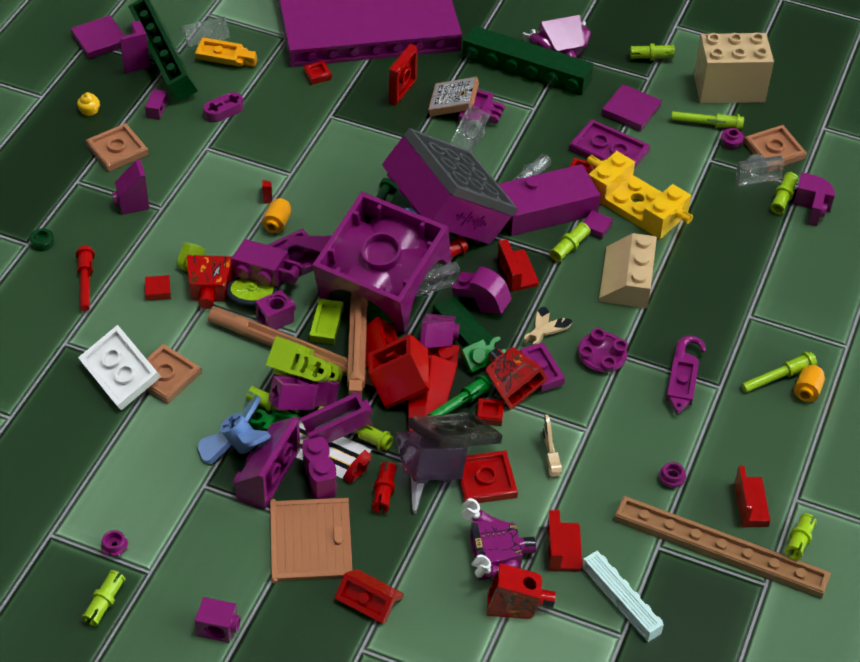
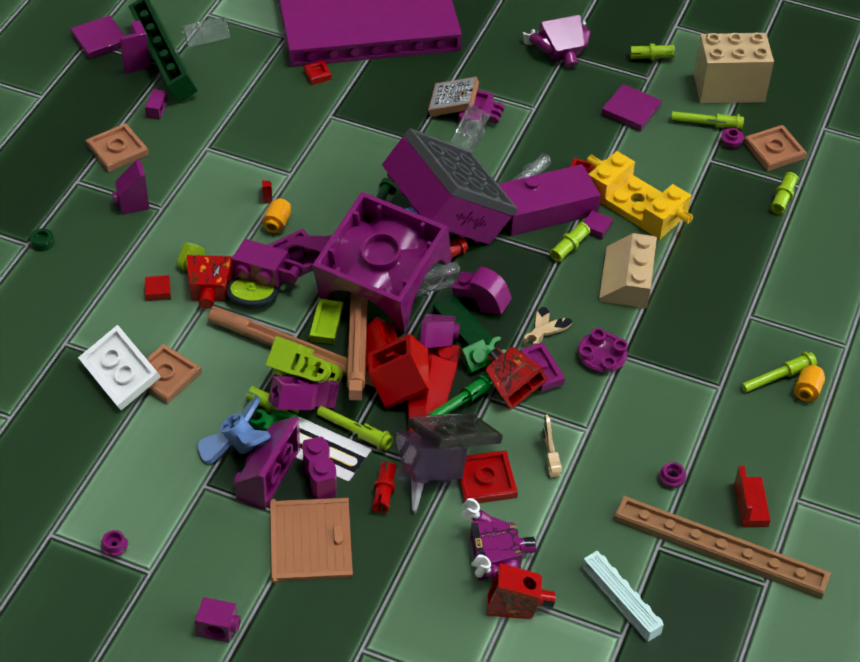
(85, 268): red pin -> none
(88, 104): yellow plate -> none
(103, 598): lime pin -> none
(223, 107): magenta beam -> none
(225, 53): light orange hinge -> none
(275, 310): magenta brick -> none
(338, 418): magenta window -> none
(358, 467): red tile -> none
(367, 595): red panel -> none
(402, 74): red tile -> none
(490, 411): red tile -> none
(516, 267): red panel -> none
(527, 60): dark green brick -> none
(563, 544): red panel -> none
(604, 141): magenta tile -> none
(683, 374): magenta plate -> none
(759, 169): clear tile -> none
(800, 536): lime pin -> none
(815, 194): magenta brick -> none

